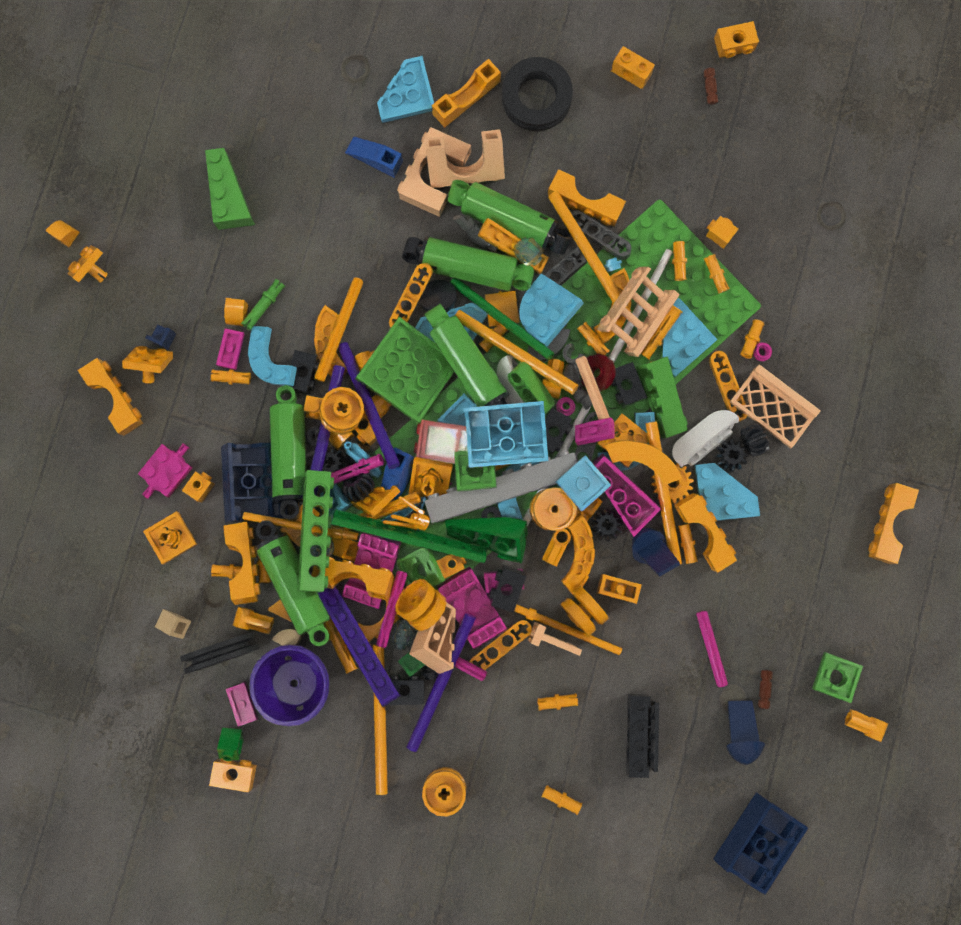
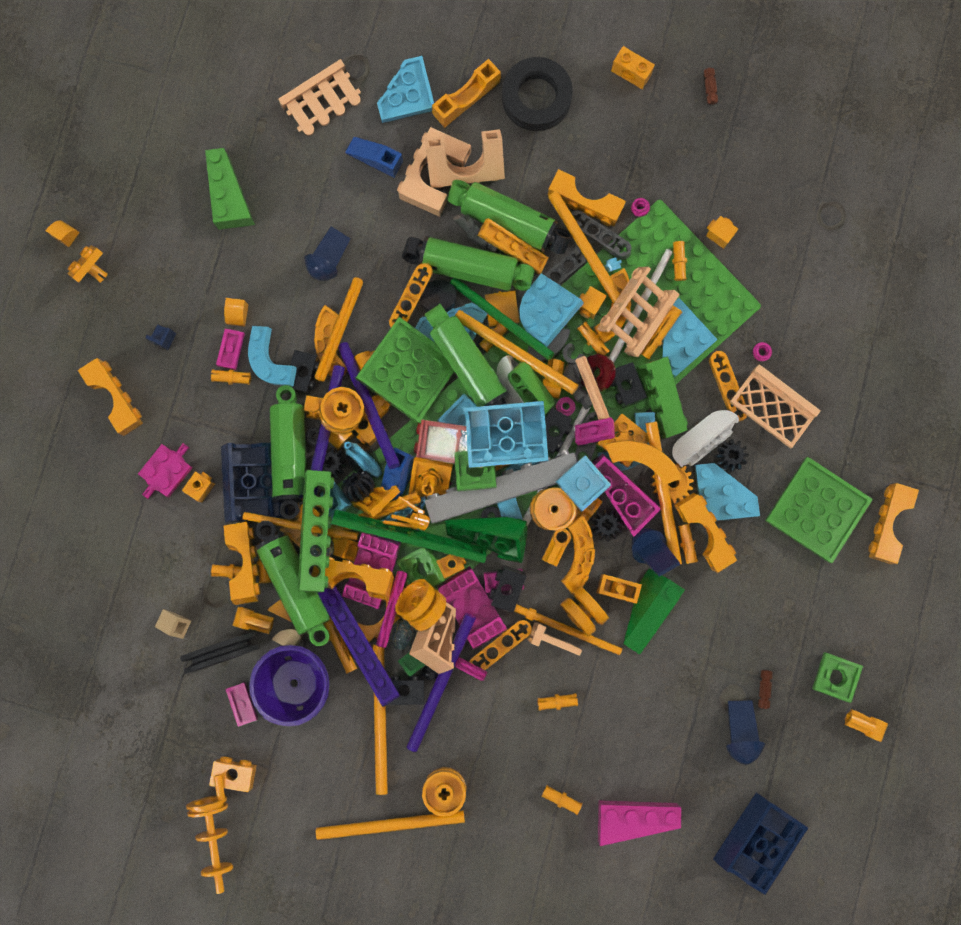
(147, 361): light orange plate -> none
(171, 538): light orange plate -> none
(207, 807): none -> light orange piece
(230, 744): green brick -> none
(267, 298): bright green pin -> none
(320, 81): none -> light nougat fence
(324, 260): none -> dark blue piece
(374, 461): dark pink pin -> none
(388, 825): none -> light orange piece
(528, 251): clear light blue head -> none
(592, 302): none -> light orange brick
(631, 820): none -> dark pink wedge
(637, 735): black brick -> none
(640, 202): none -> dark pink plate
(654, 604): none -> green wedge
(712, 649): dark pink axle -> none
(716, 273): light orange pin -> none
(744, 33): light orange brick -> none
(752, 339): light orange pin -> none
(754, 439): black gear -> none
(818, 510): none -> bright green plate

